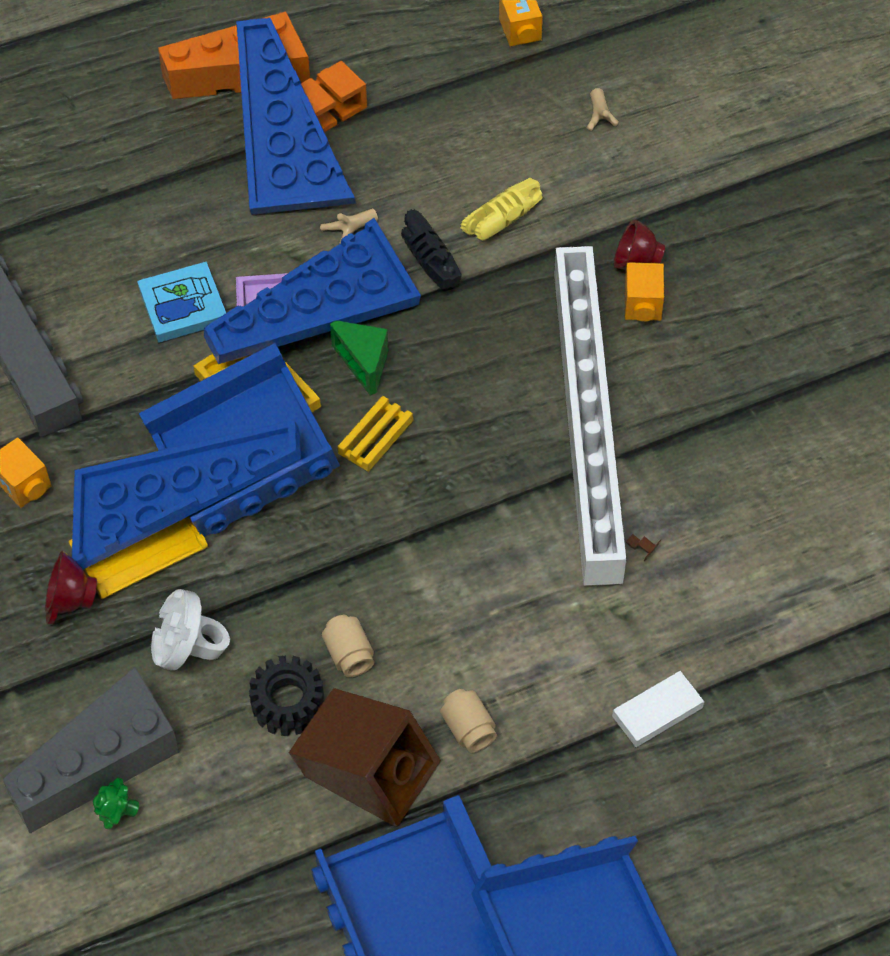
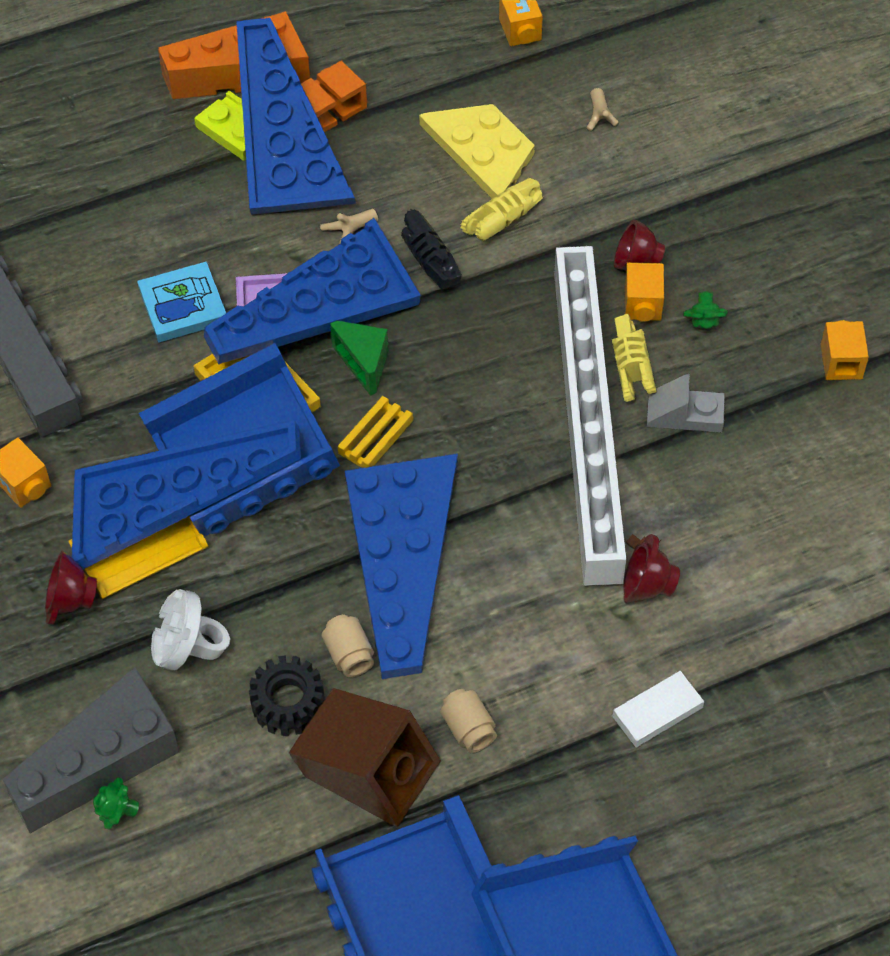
(225, 124): none -> neon yellow plate
(400, 543): none -> blue wing
(481, 144): none -> light yellow wing
(632, 358): none -> light yellow hinge
(649, 572): none -> dark red piece
(679, 408): none -> light grey slope
(705, 312): none -> green plant
(844, 350): none -> light orange brick

